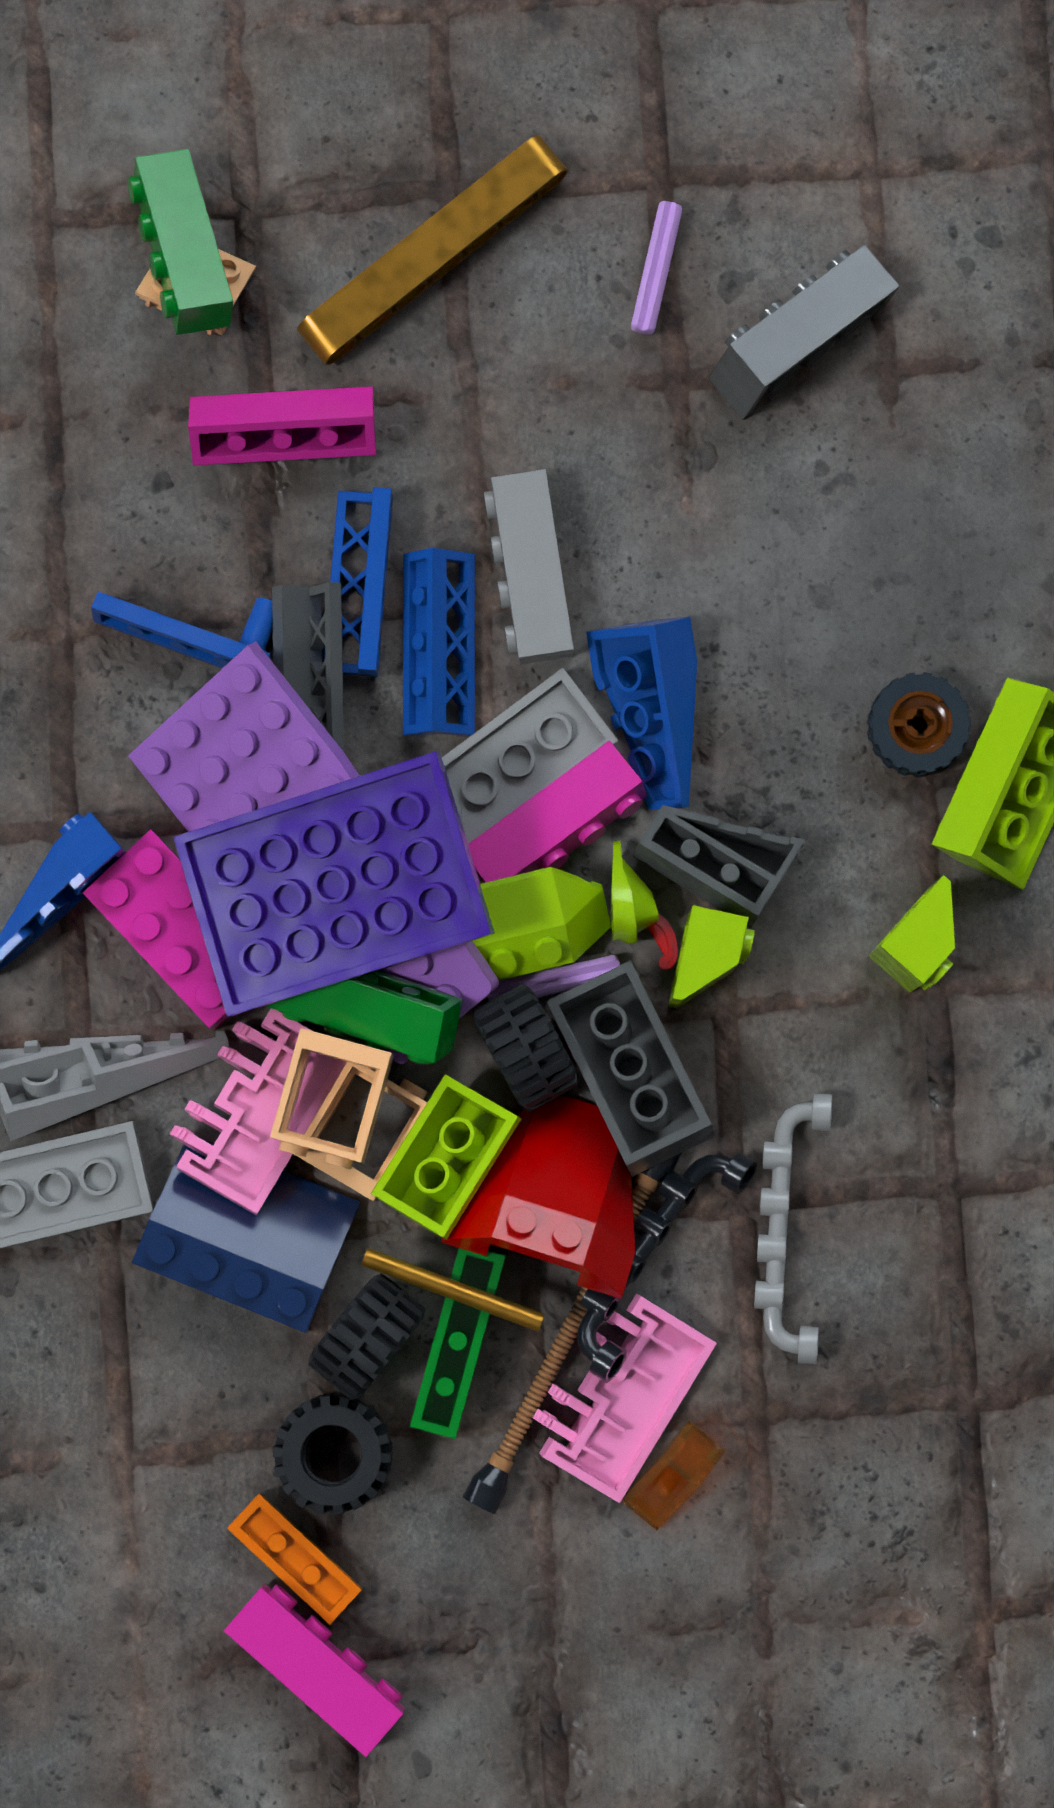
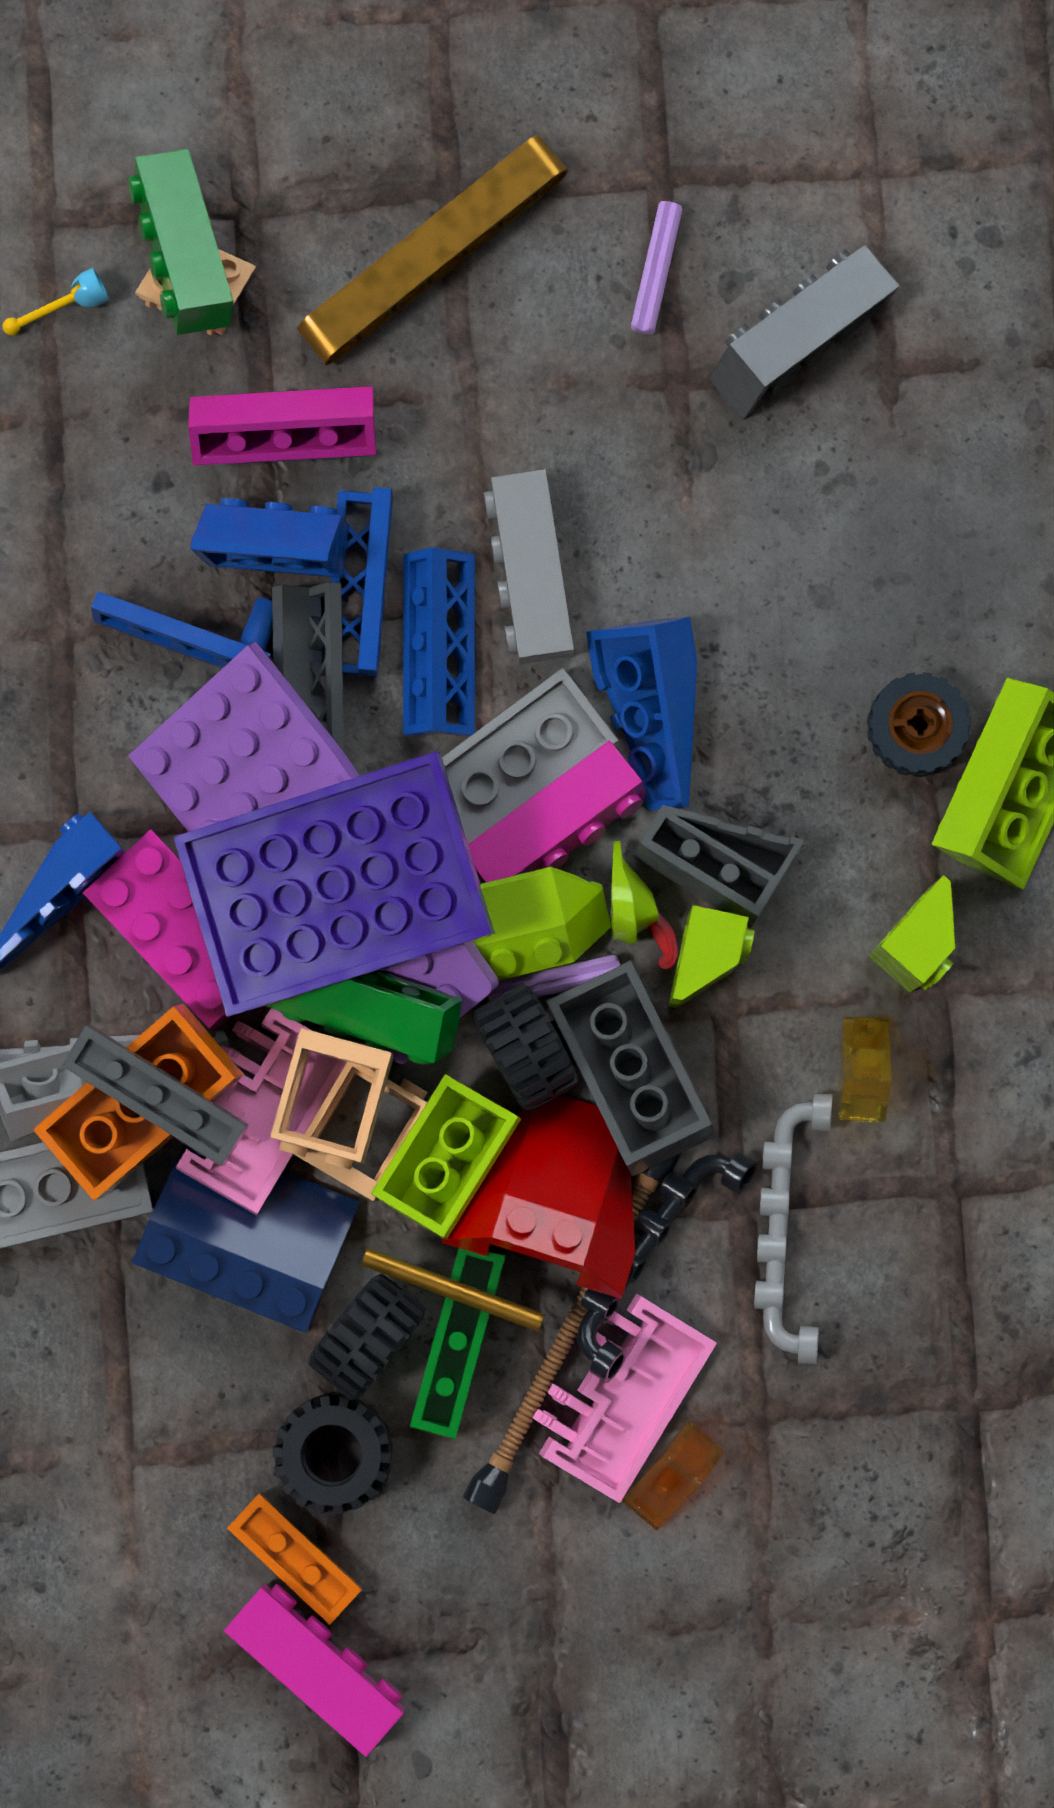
(85, 290): none -> hinge
(106, 1140): none -> orange brick
(155, 1095): none -> dark grey piece
(272, 538): none -> blue slope
(864, 1069): none -> clear yellow slope

